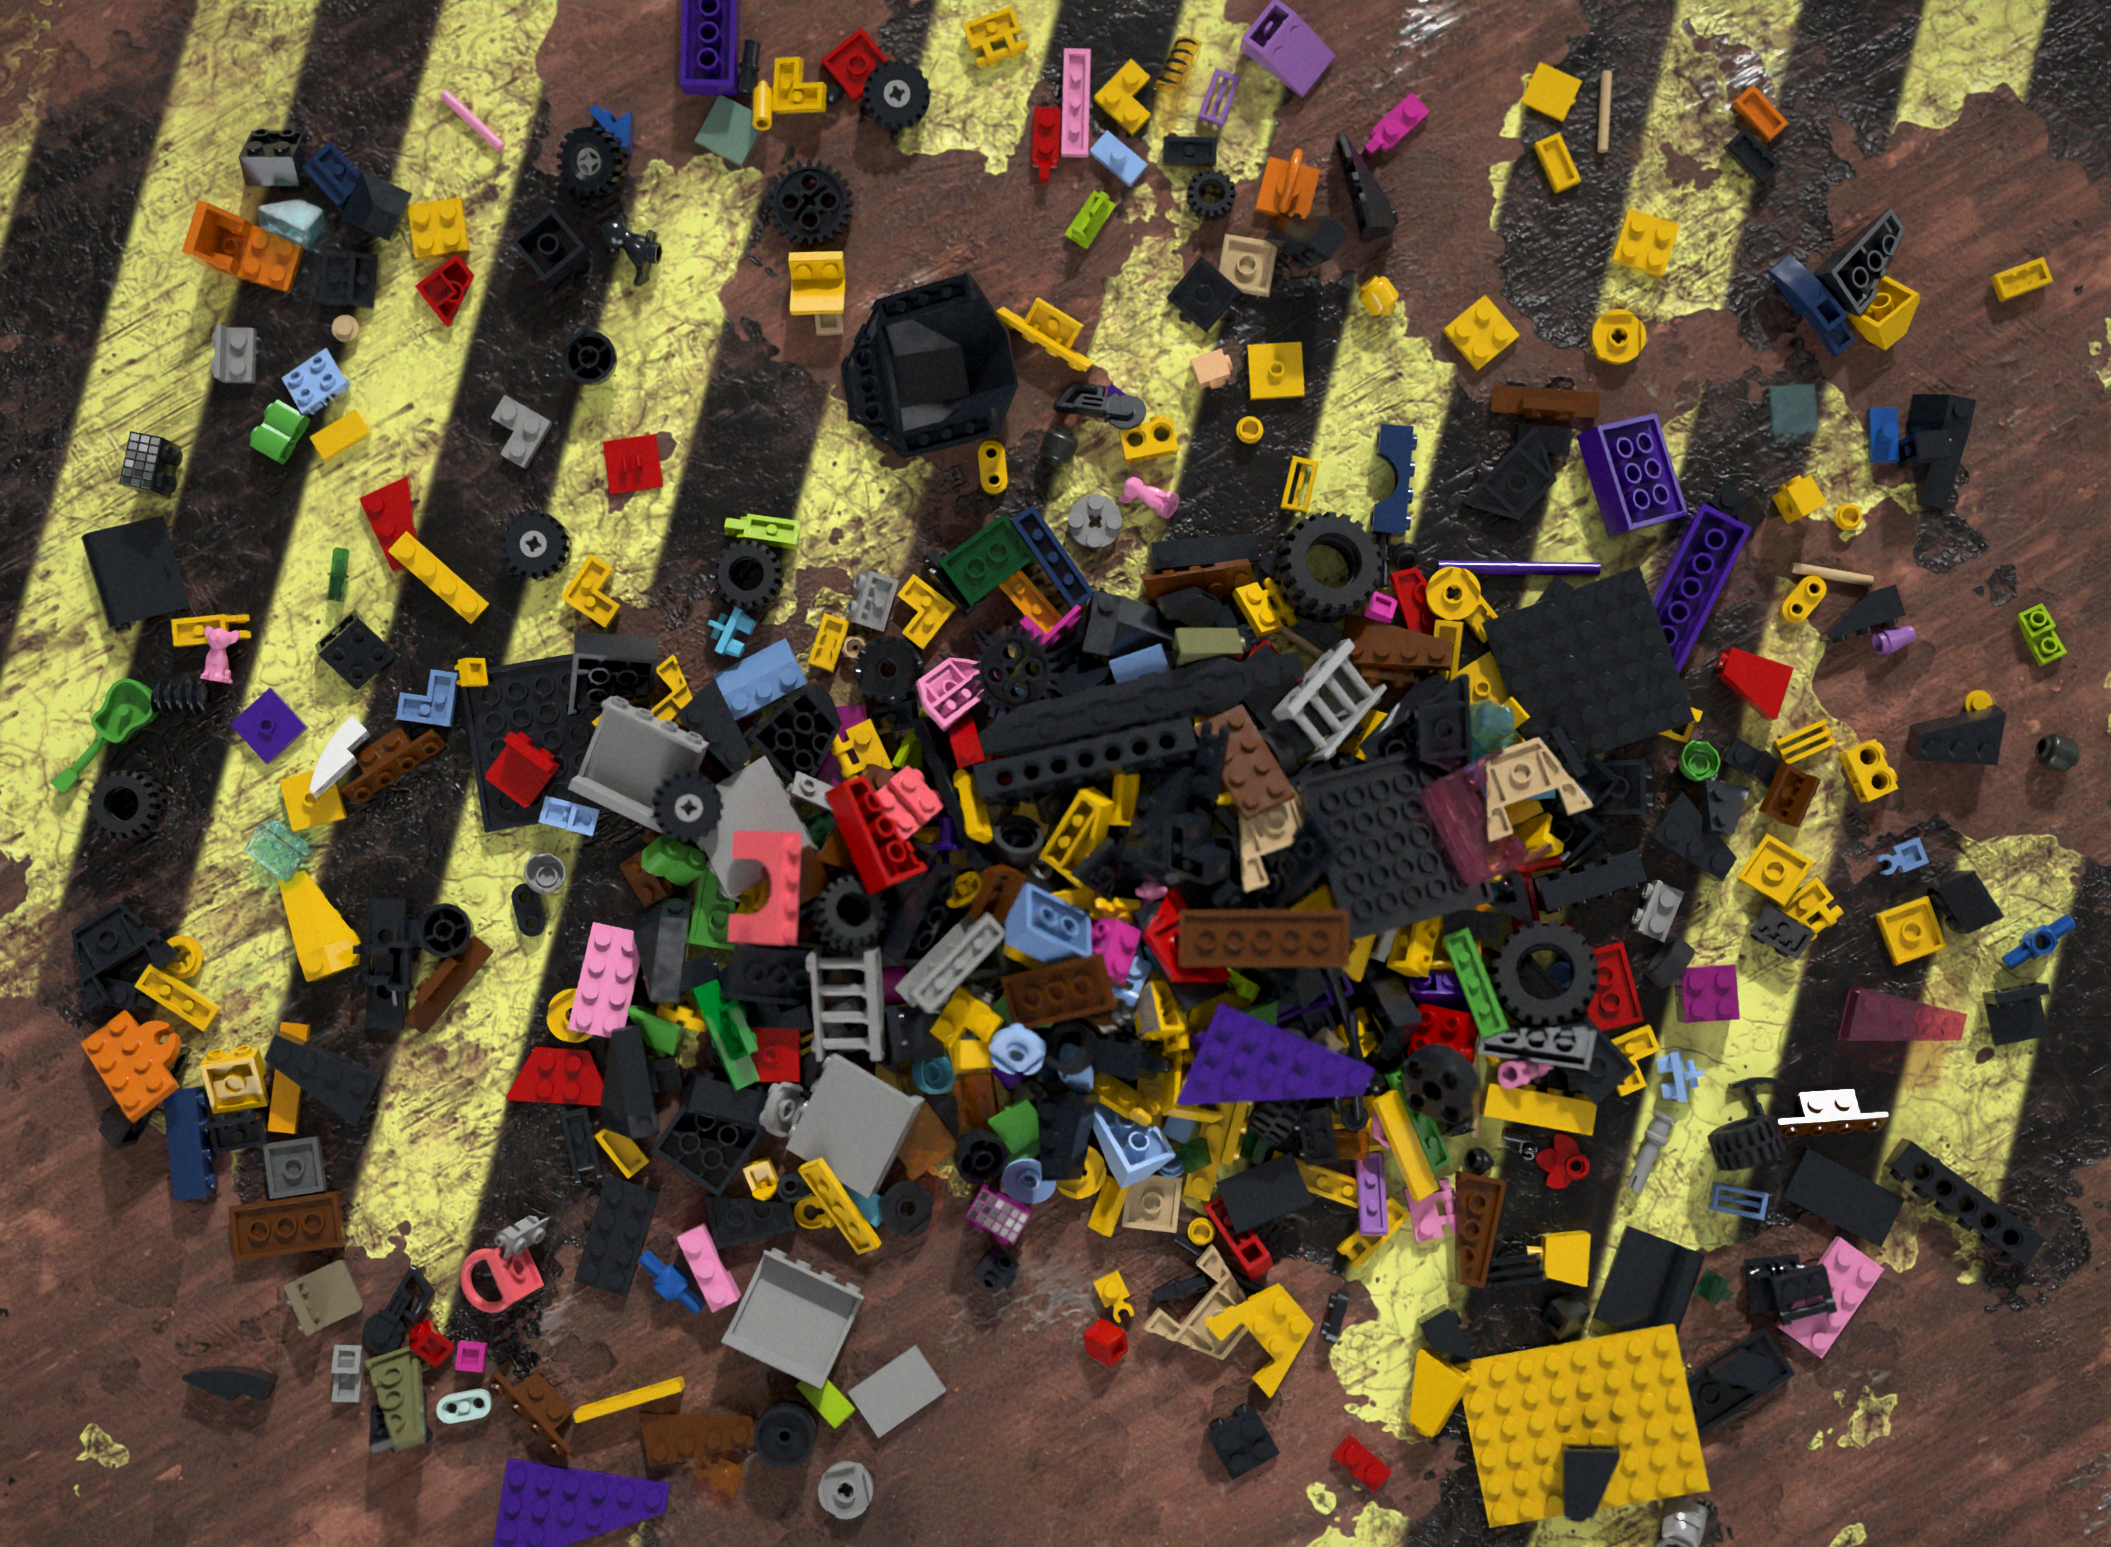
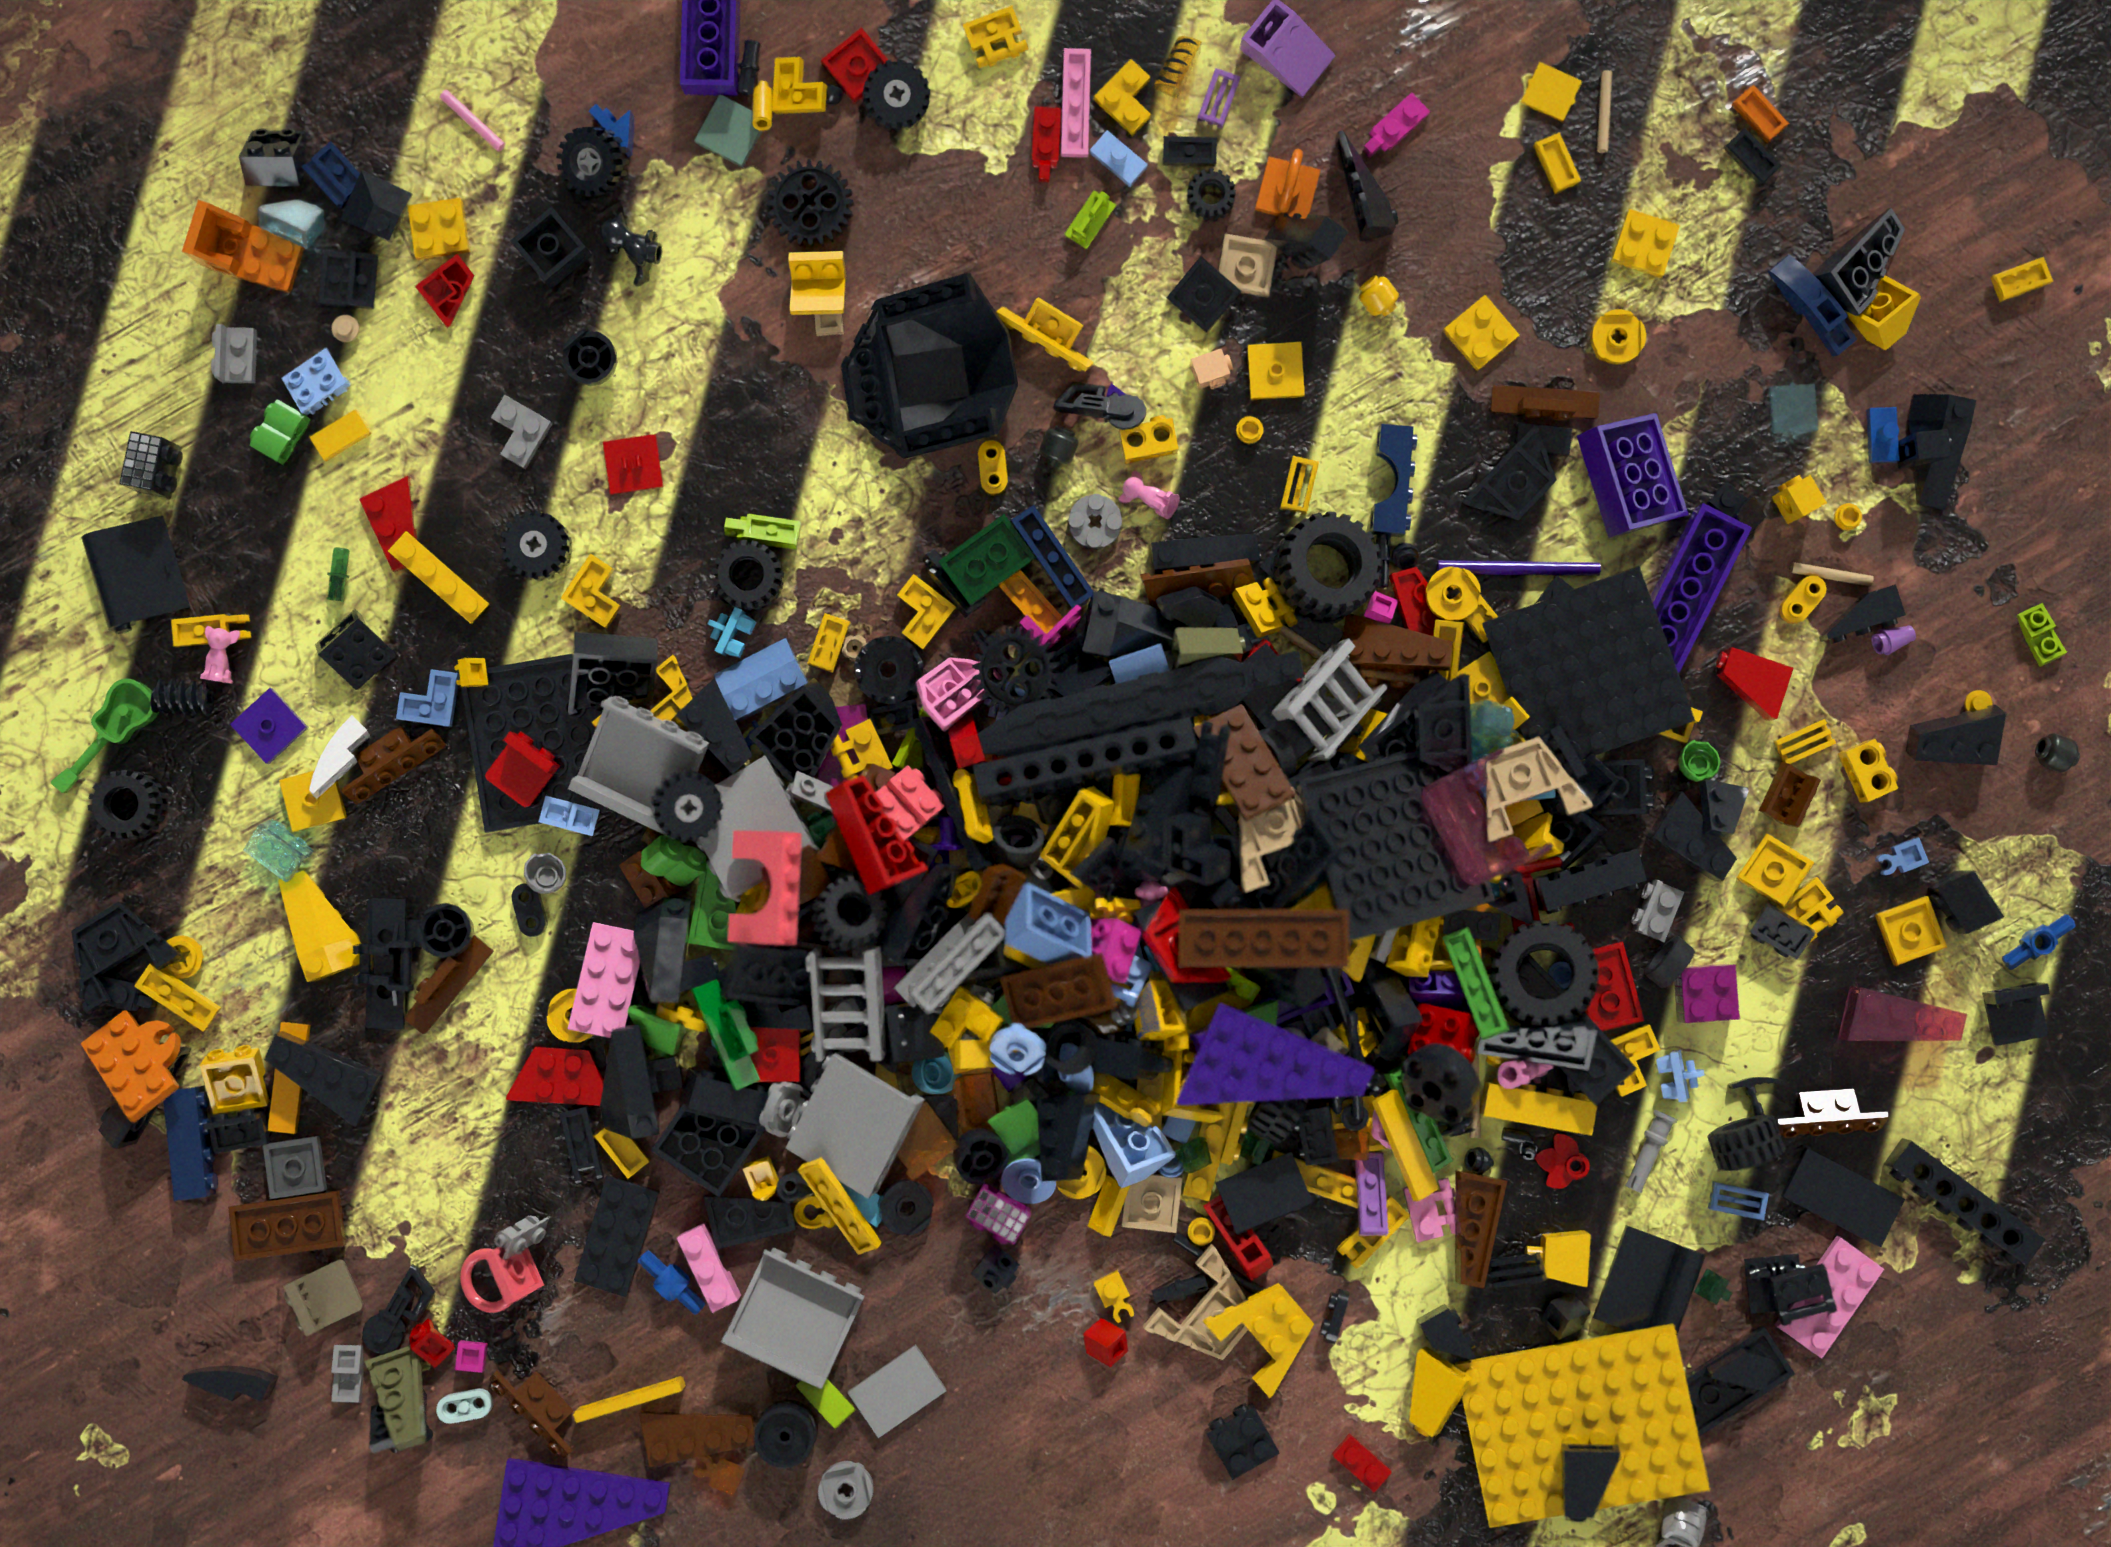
(871, 600): light grey bracket -> none
(1751, 762): black slope -> none

